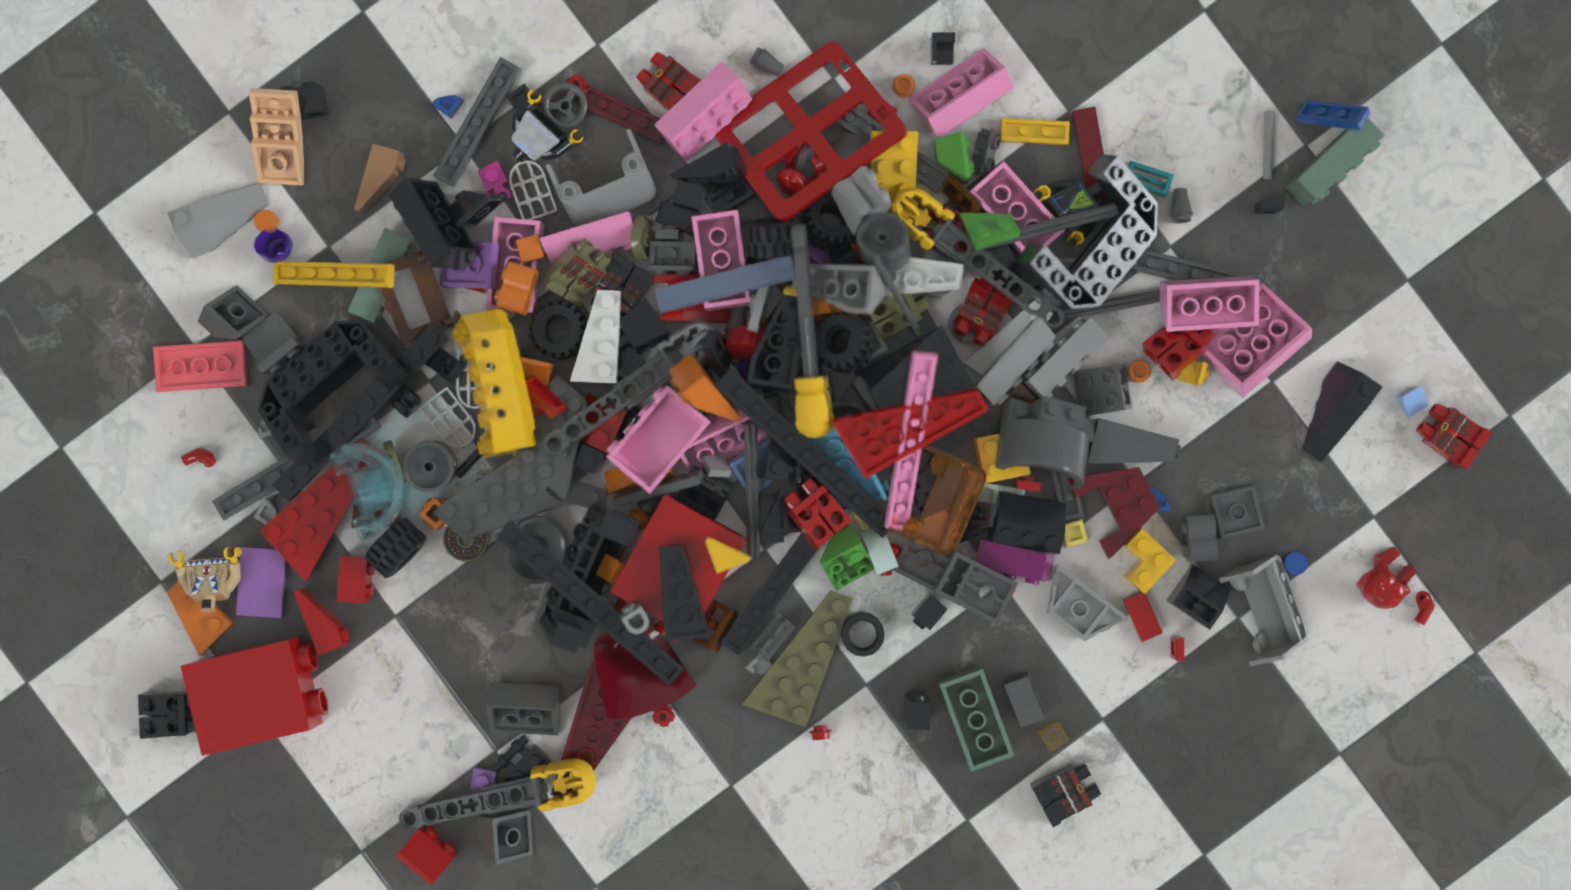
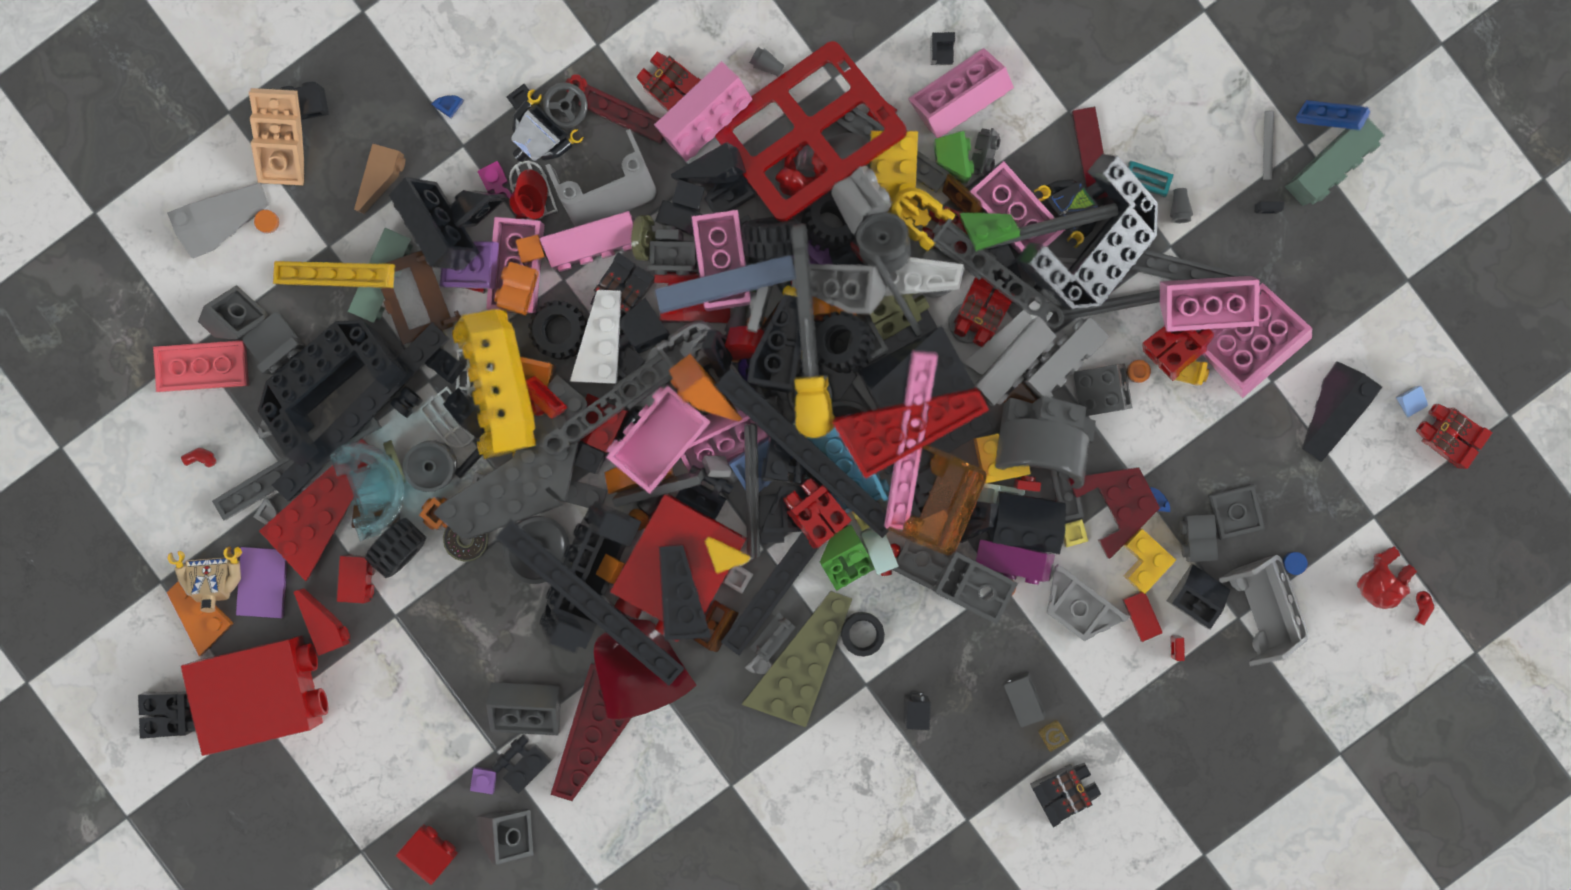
(273, 245): dark purple hair -> none
(464, 412): none -> black brick
(477, 122): dark grey plate -> none
(529, 195): none -> red piece
(533, 791): dark grey piece -> none
(576, 271): olive hips -> none
(634, 618): light grey plate -> none
(669, 716): red plate -> none
(738, 578): none -> light grey tile
(820, 732): red plate -> none
(903, 85): orange plate -> none
(928, 612): black brick -> none
(975, 718): sand green brick -> none
(1034, 131): yellow tile -> none
(1128, 444): dark grey slope -> none

